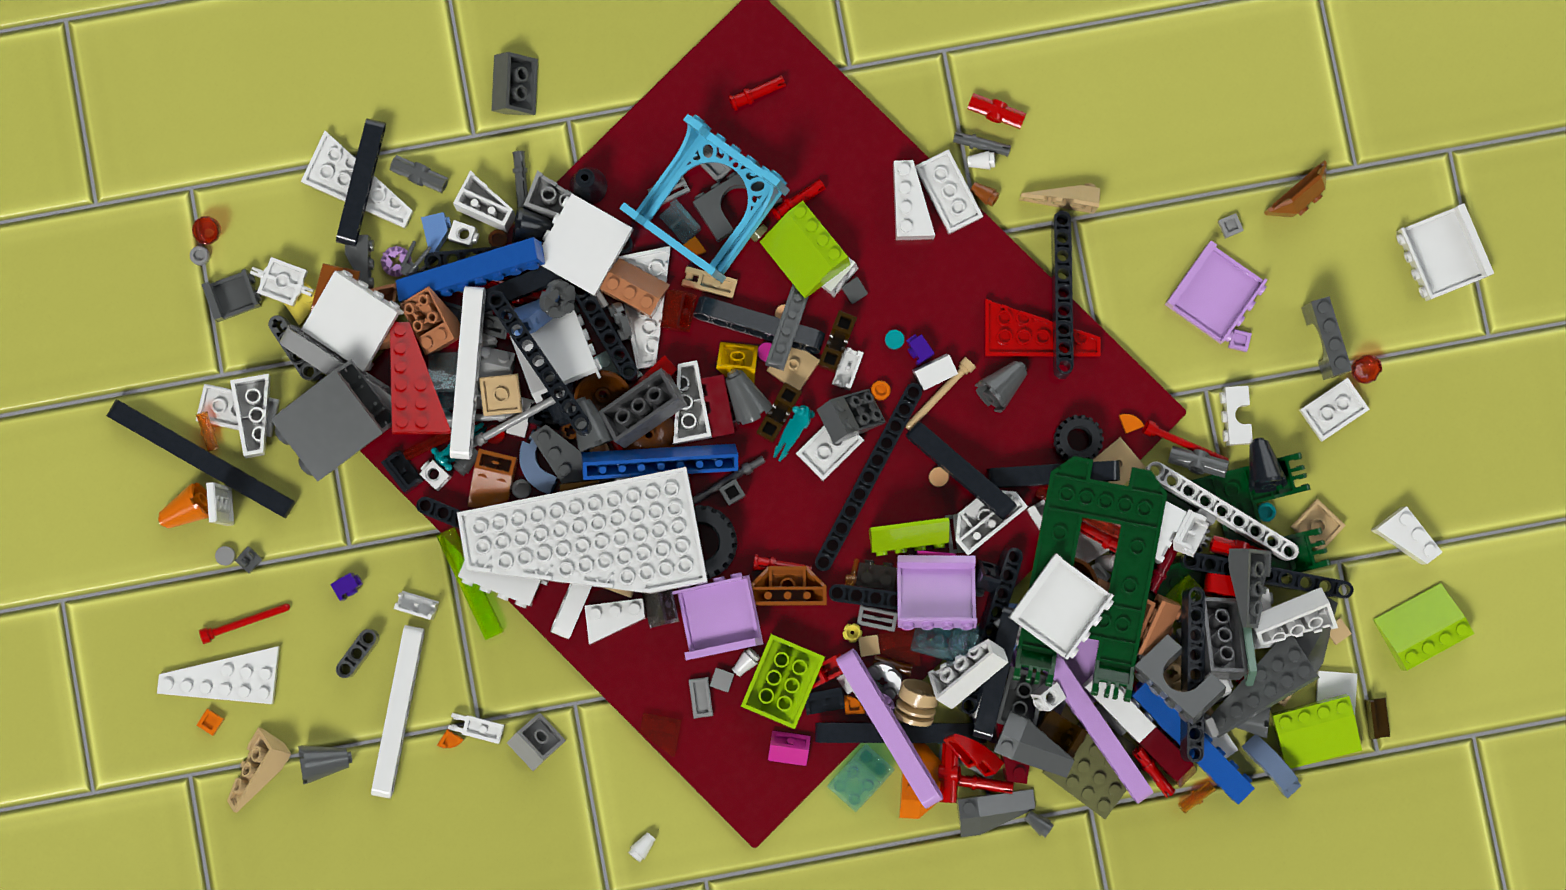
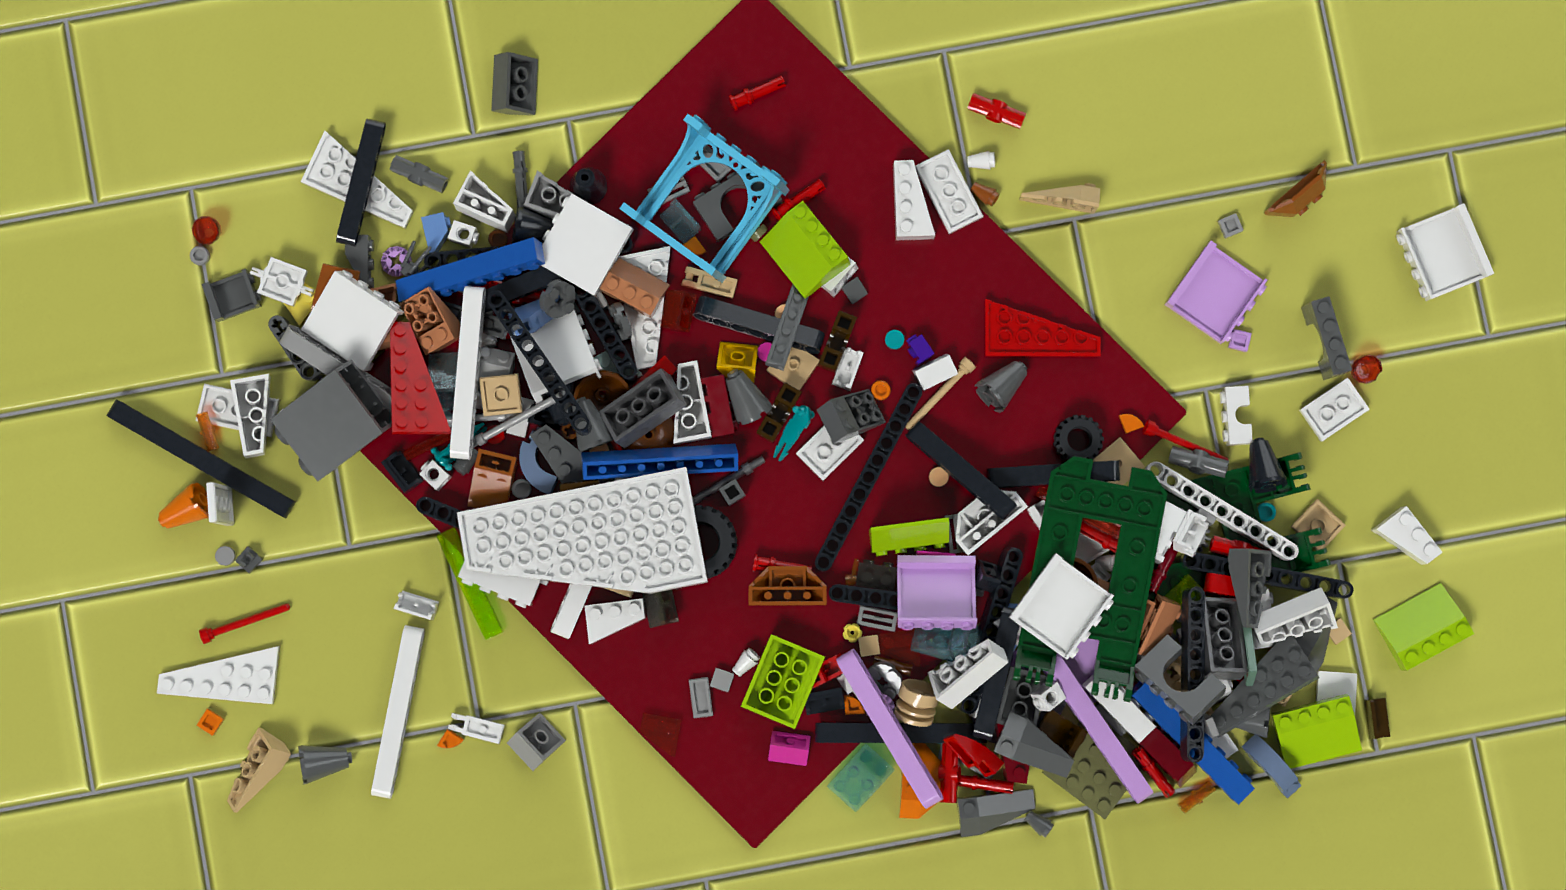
(346, 586): dark purple brick -> none
(349, 658): dark grey beam -> none
(642, 847): white cone -> none
(719, 616): lavender panel -> none
(981, 143): dark grey pin -> none
(1059, 302): black beam -> none

